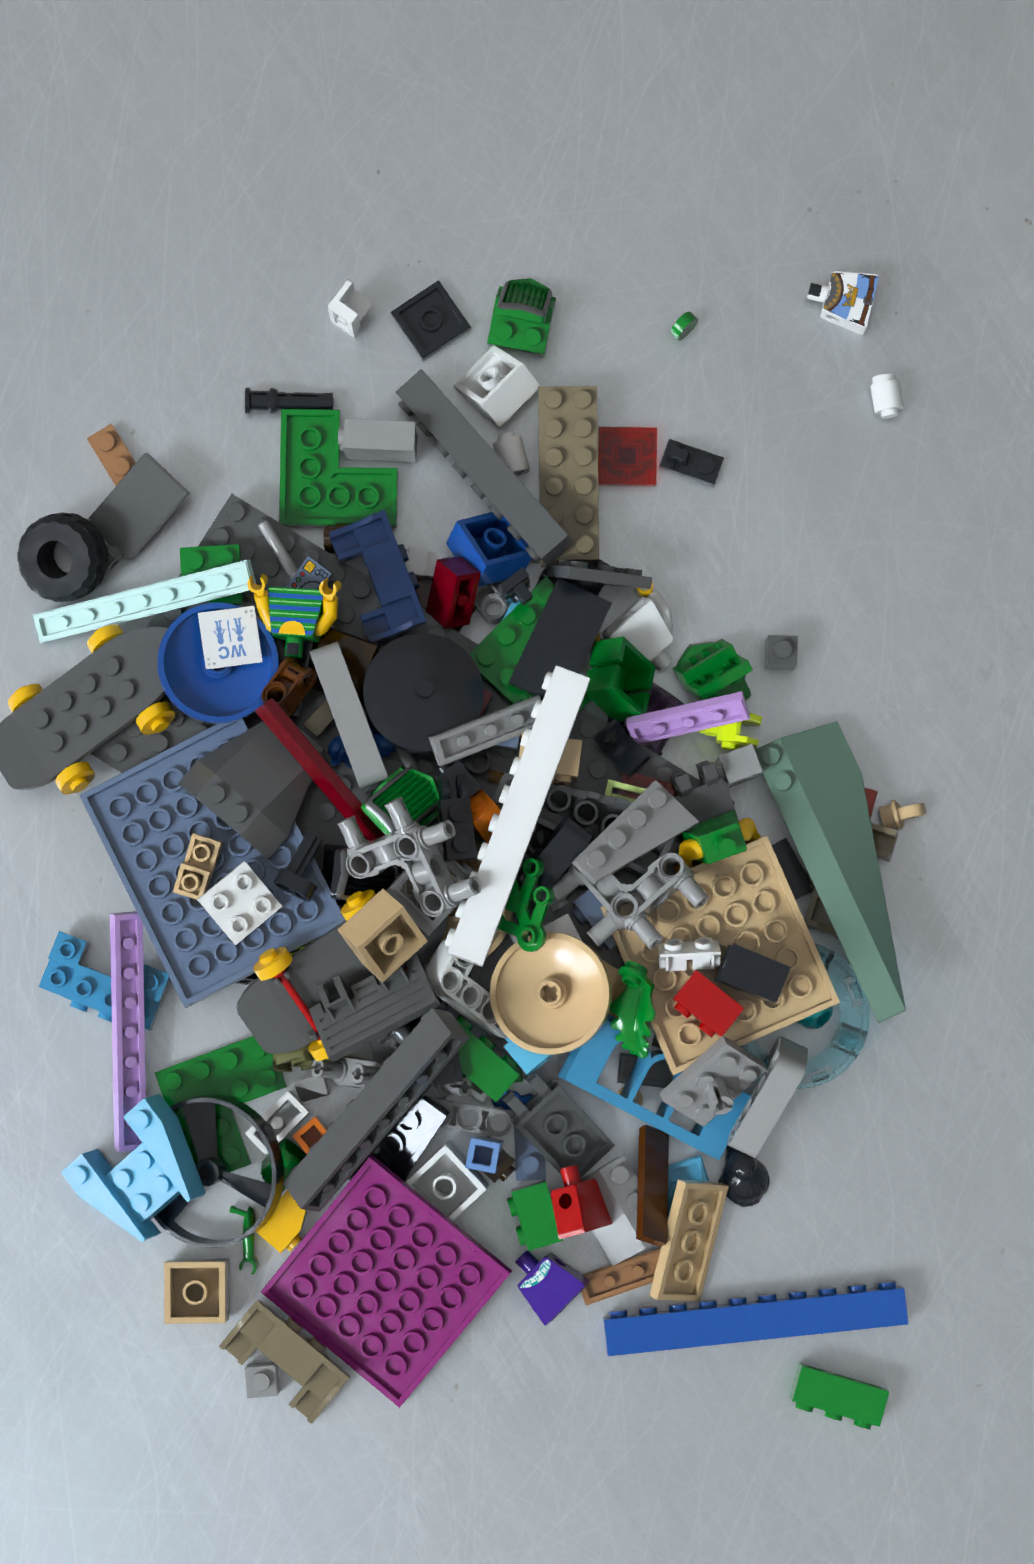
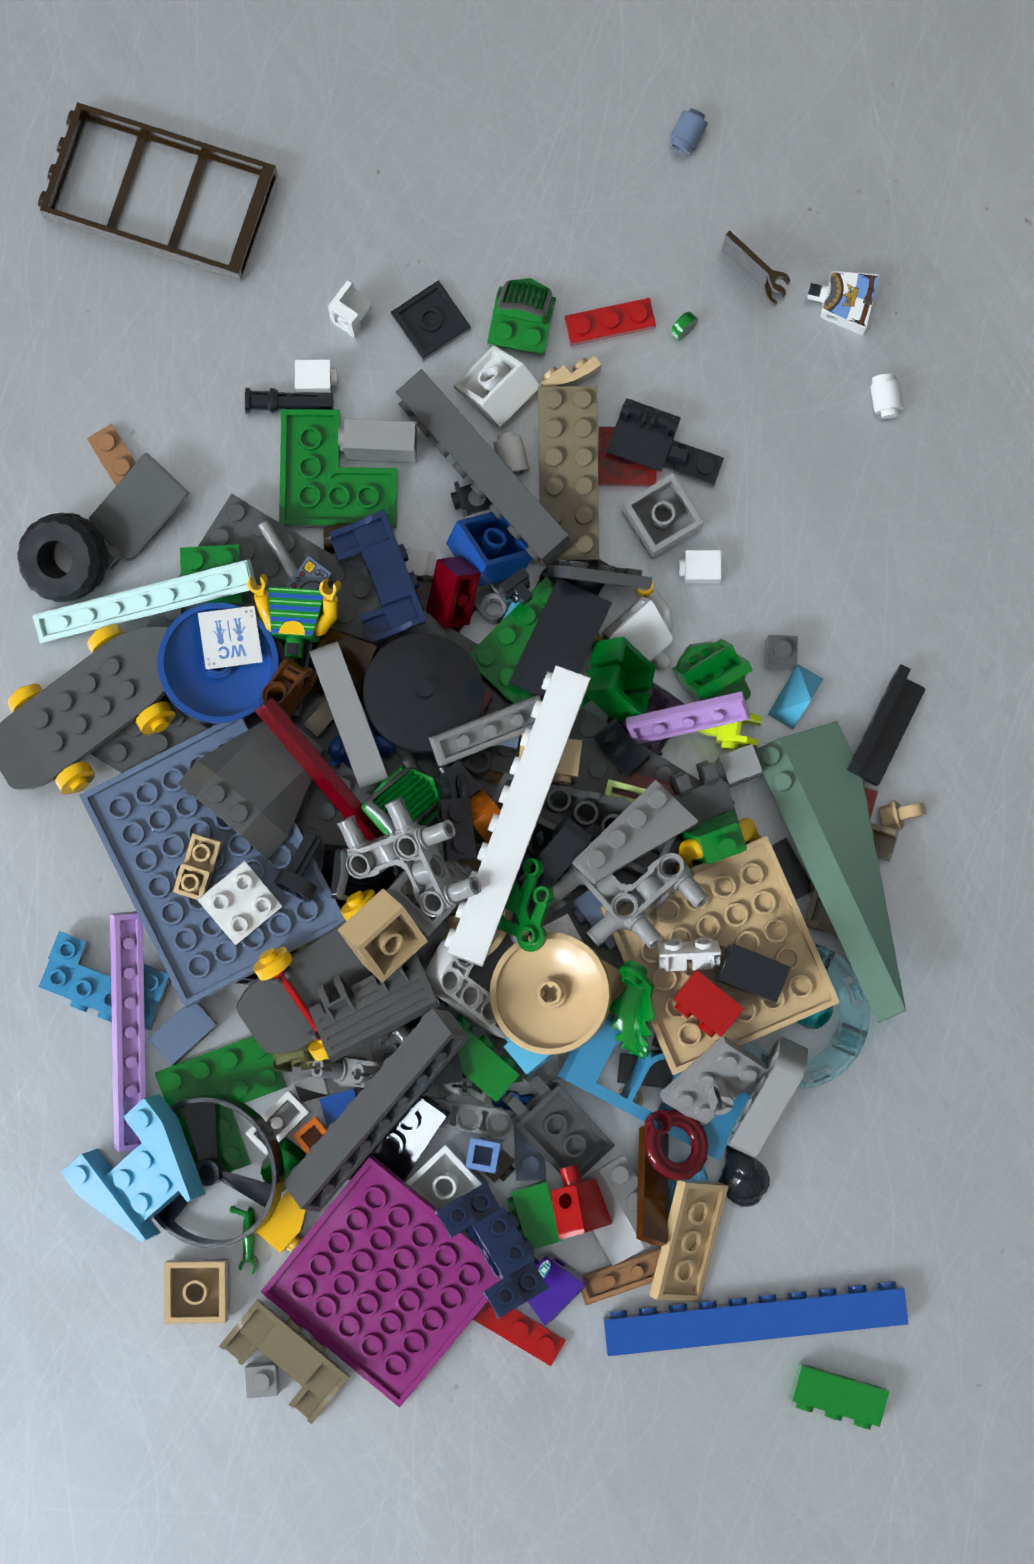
(146, 133): none -> dark brown window
(183, 1032): none -> sand blue panel
(314, 376): none -> white brick
(335, 1104): none -> blue brick
(461, 501): none -> black bracket
(500, 1244): none -> dark blue bracket
(523, 1333): none -> red plate
(582, 372): none -> tan slope
(610, 321): none -> red plate
(643, 434): none -> black hinge
(654, 1150): none -> dark red piece
(662, 515): none -> light grey brick
(688, 131): none -> sand blue brick
(701, 567): none -> white brick
(754, 267): none -> dark brown flag
(795, 696): none -> medium azure slope
(886, 727): none -> black panel

